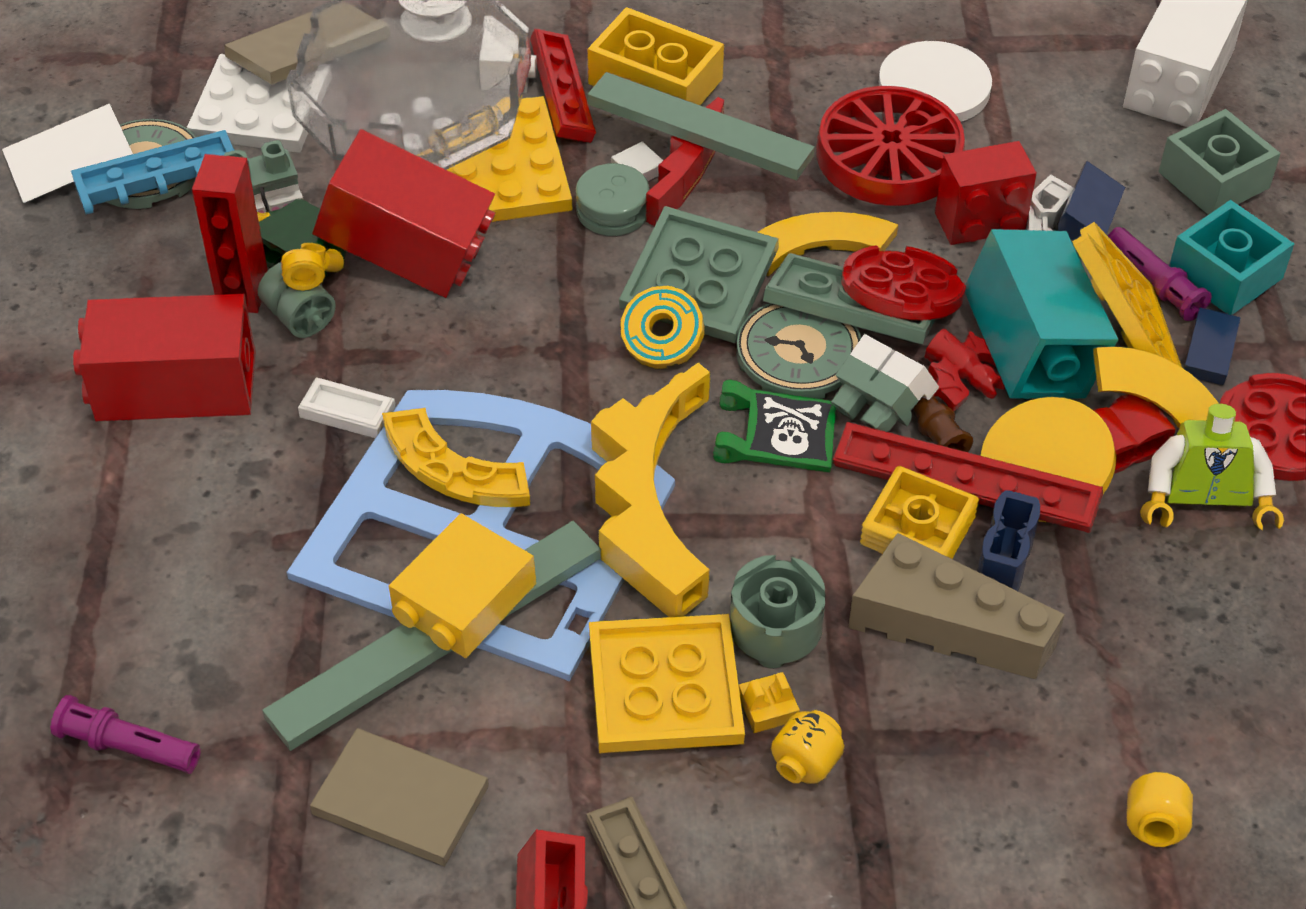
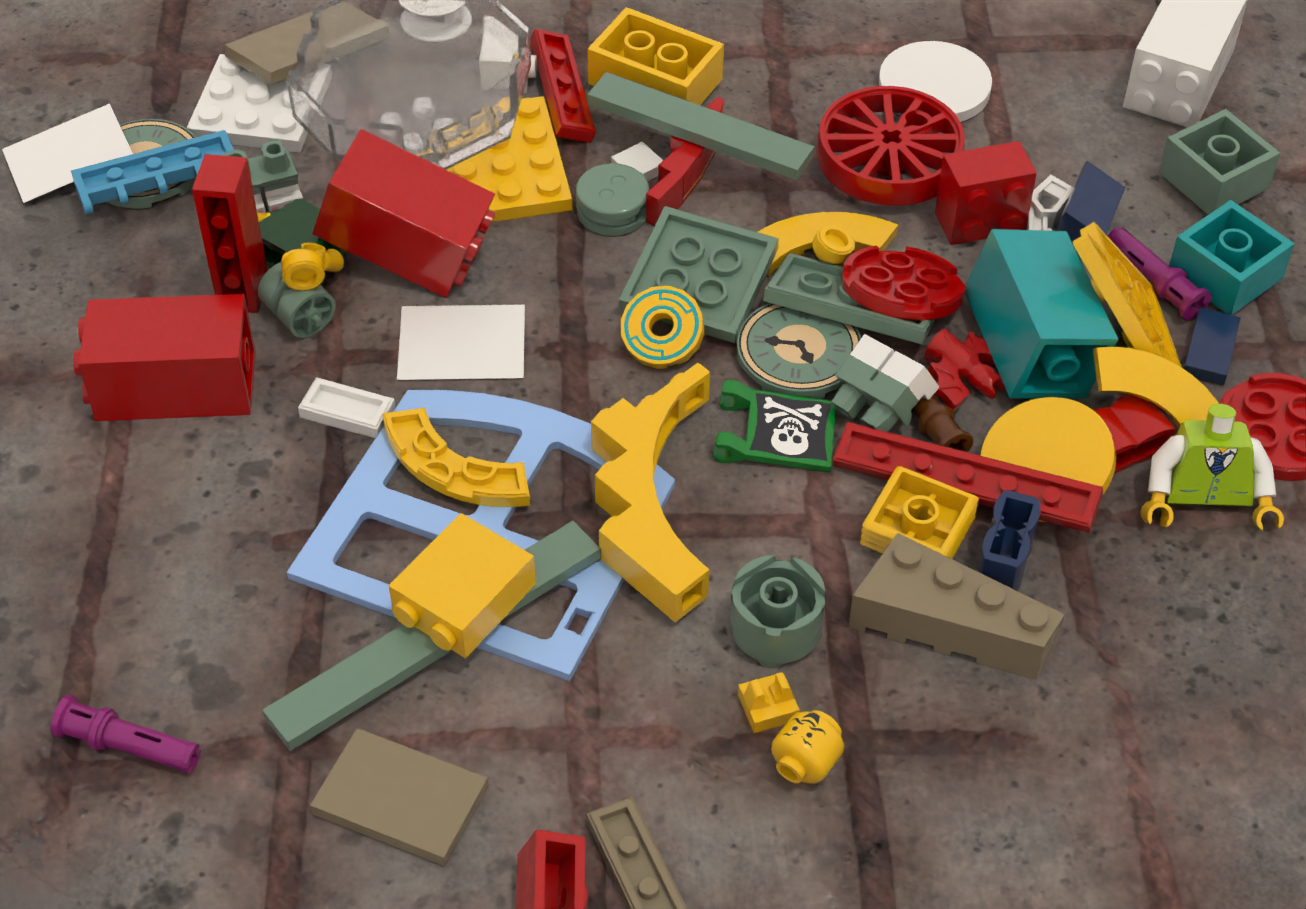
(461, 342): none -> white sticker
(665, 683): yellow plate -> none
(833, 244): none -> yellow tile
(1159, 809): yellow head -> none

